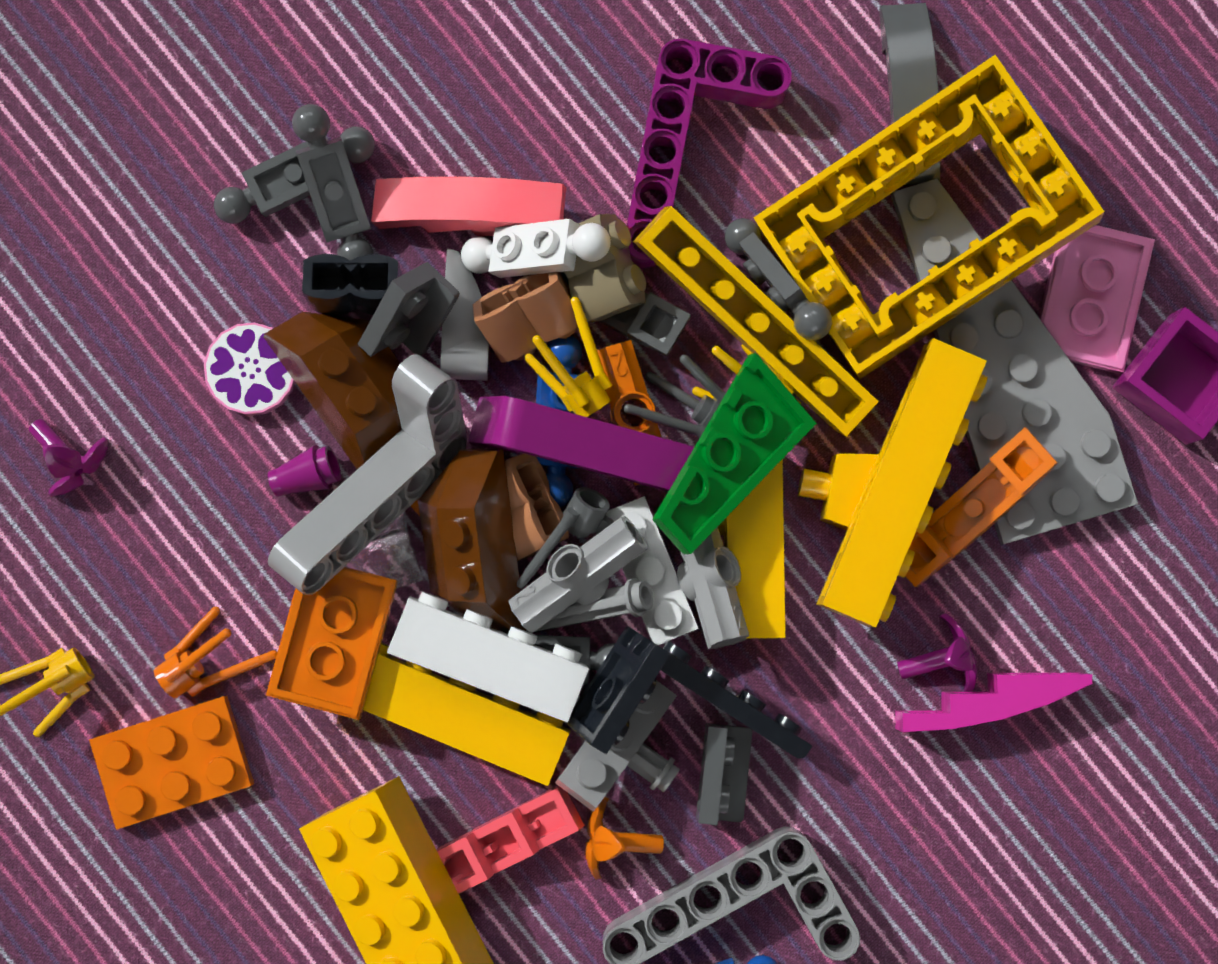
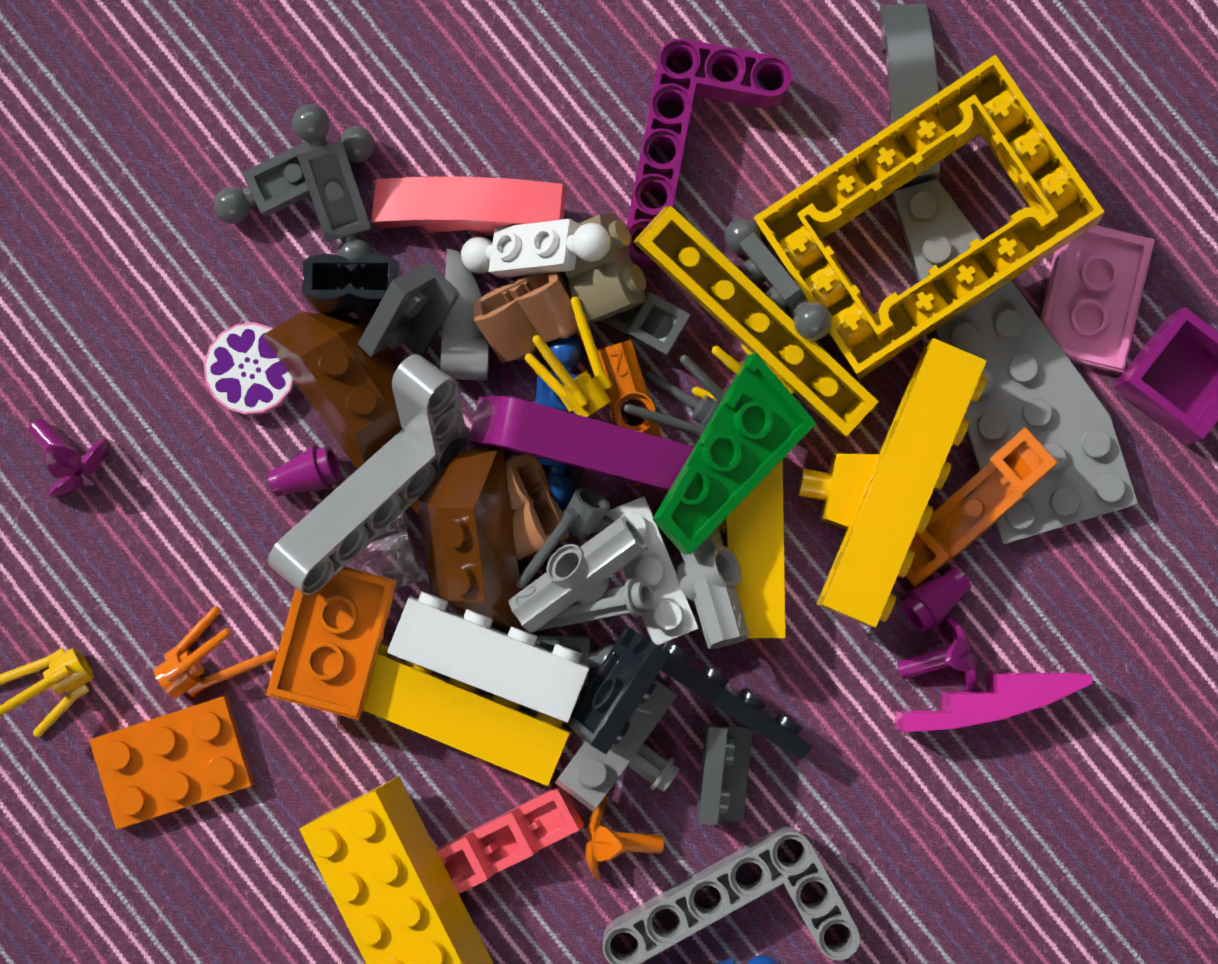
(932, 601): none -> magenta cone

